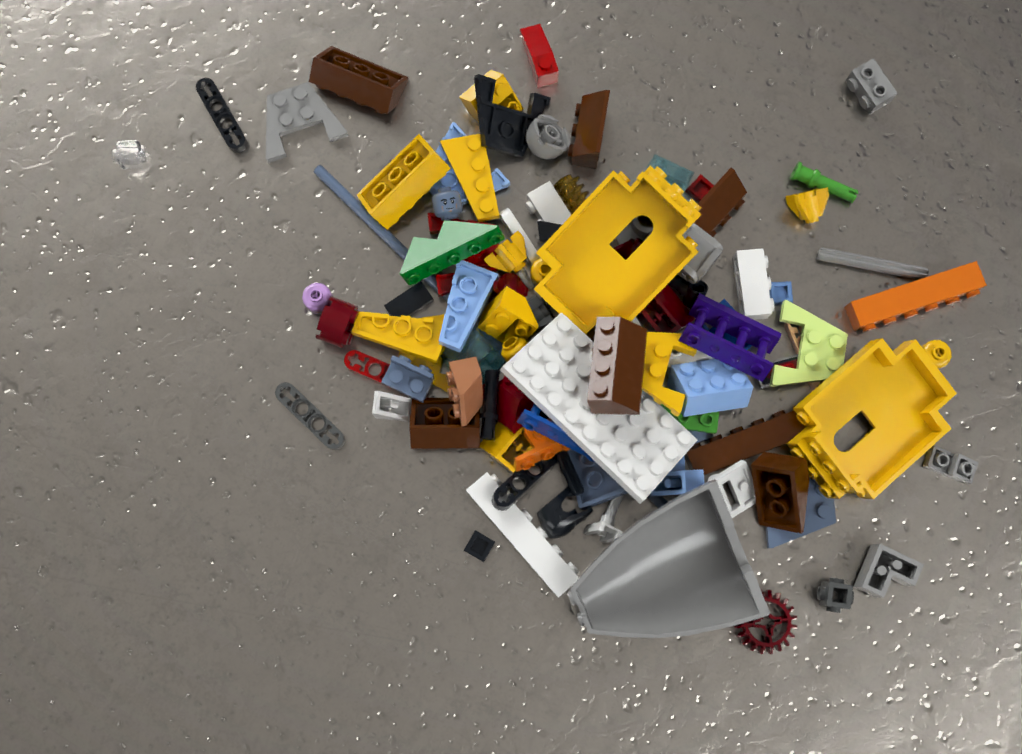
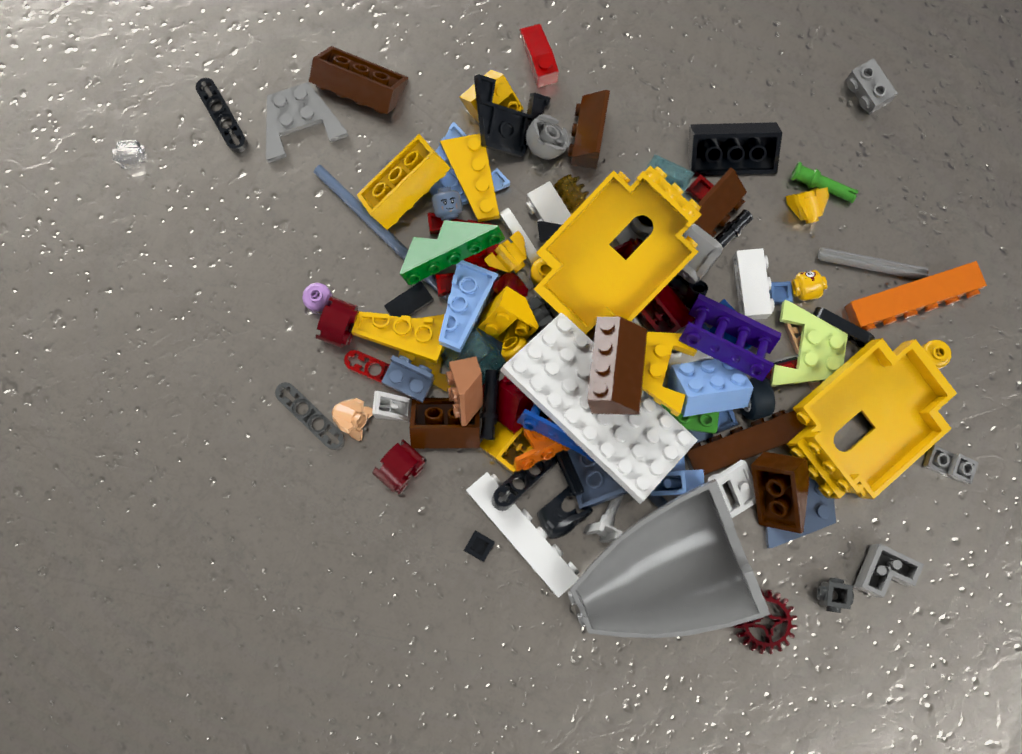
(351, 417): none -> light nougat brick
(398, 466): none -> dark red brick
(726, 420): none -> medium blue tile
(734, 228): none -> black pin
(743, 146): none -> black slope
(761, 402): none -> black wheel
(809, 285): none -> yellow head
(855, 334): none -> black beam

